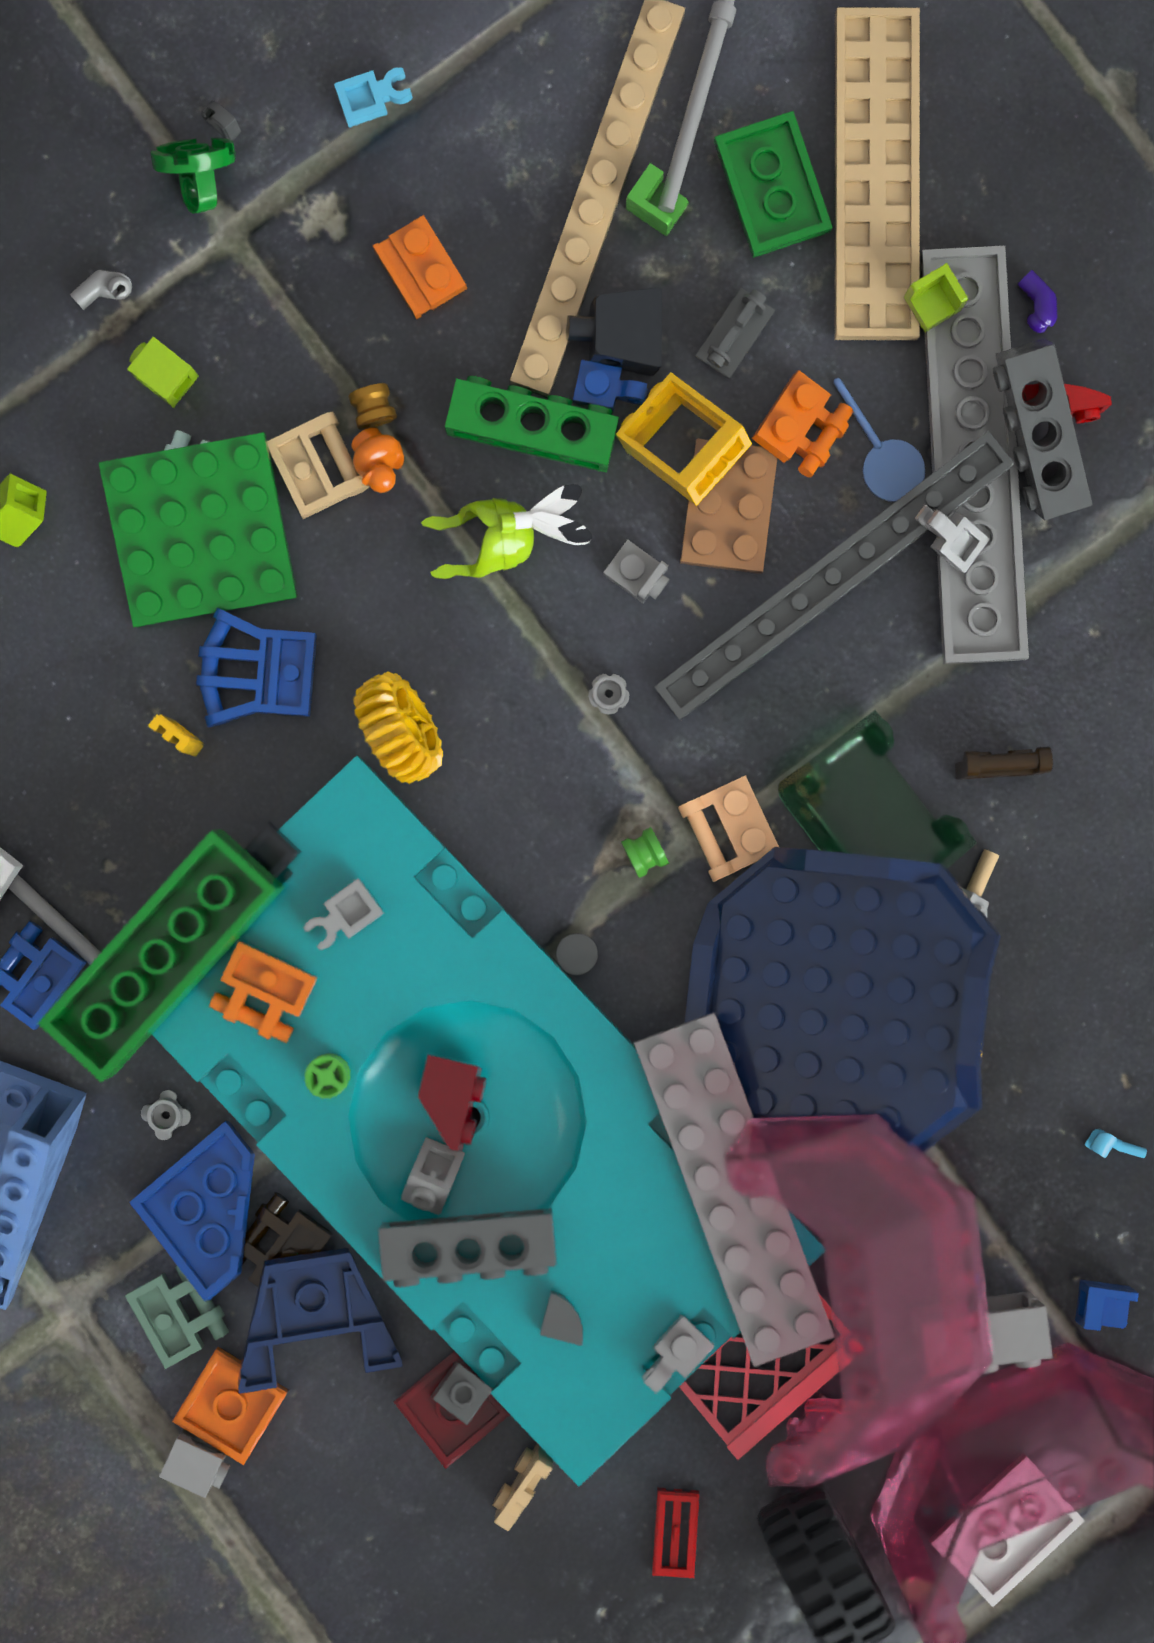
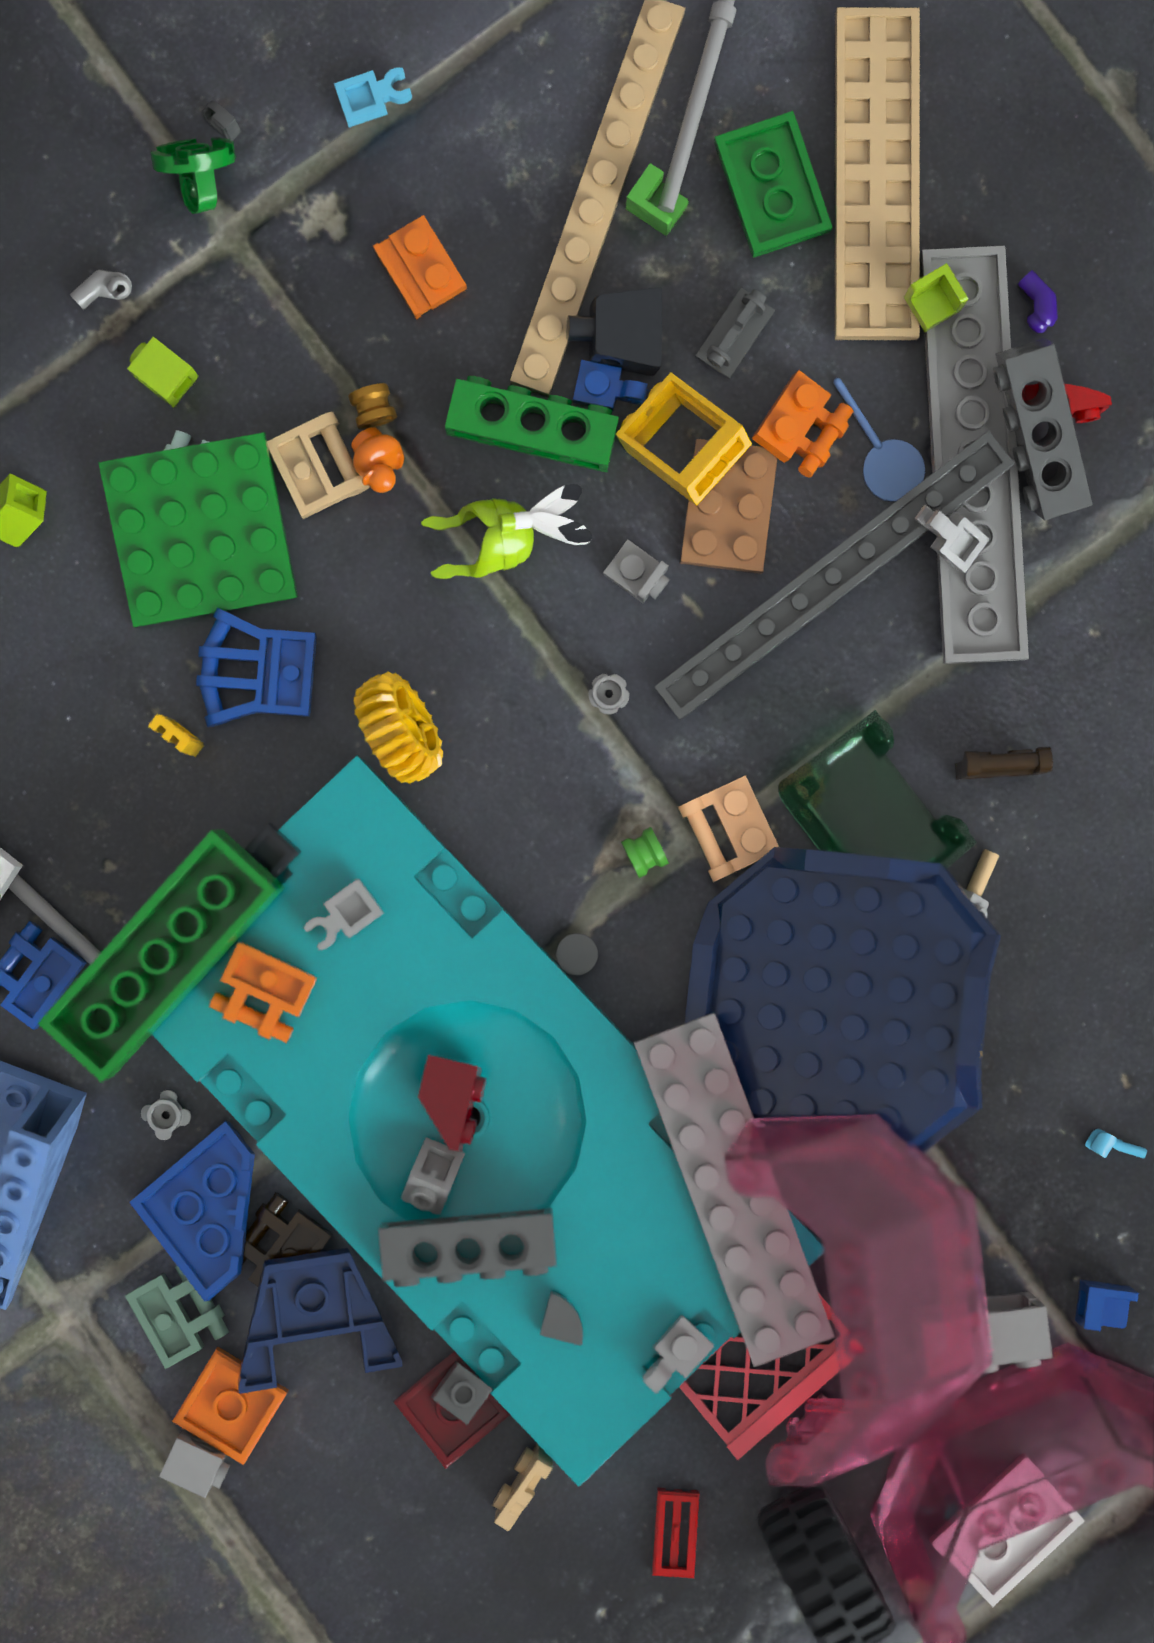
(322, 1081): bright green wheel -> none

